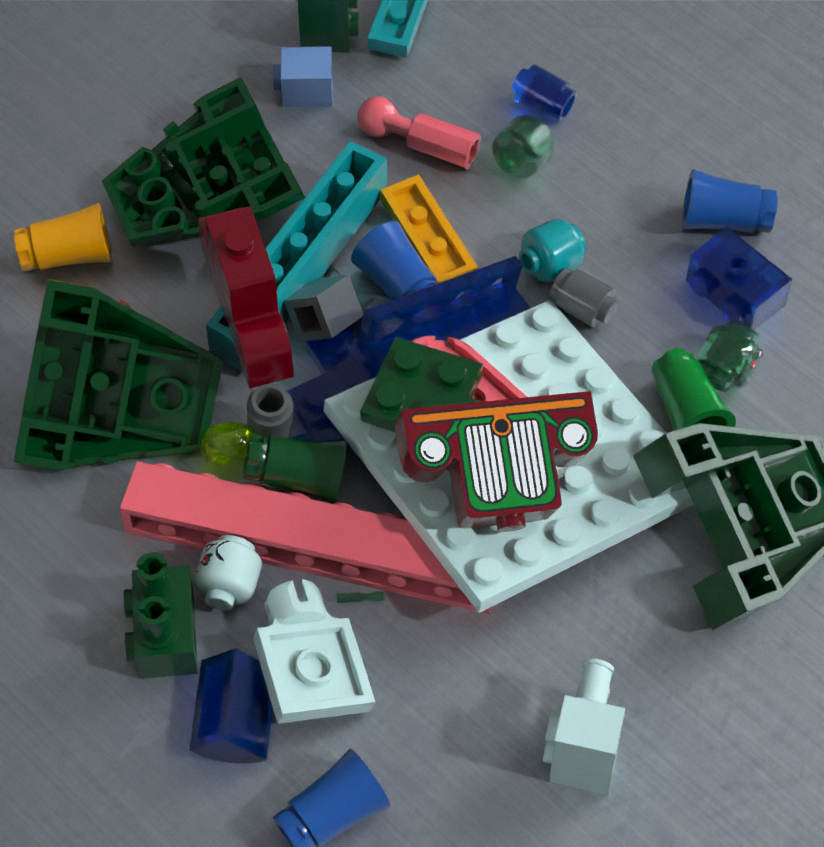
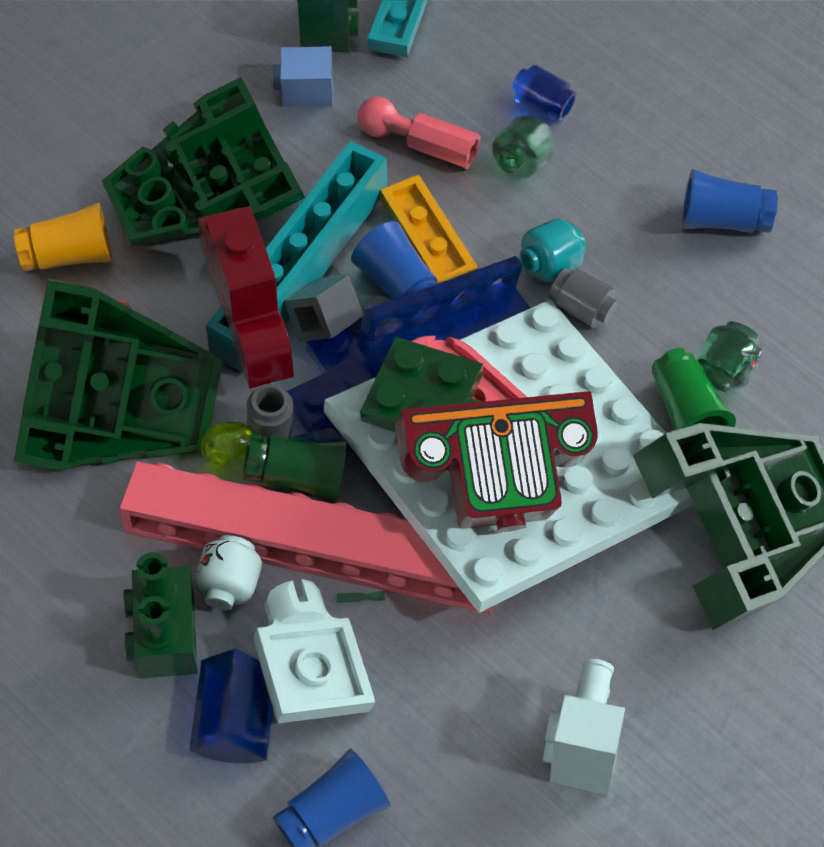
(738, 279): clear blue brick -> none

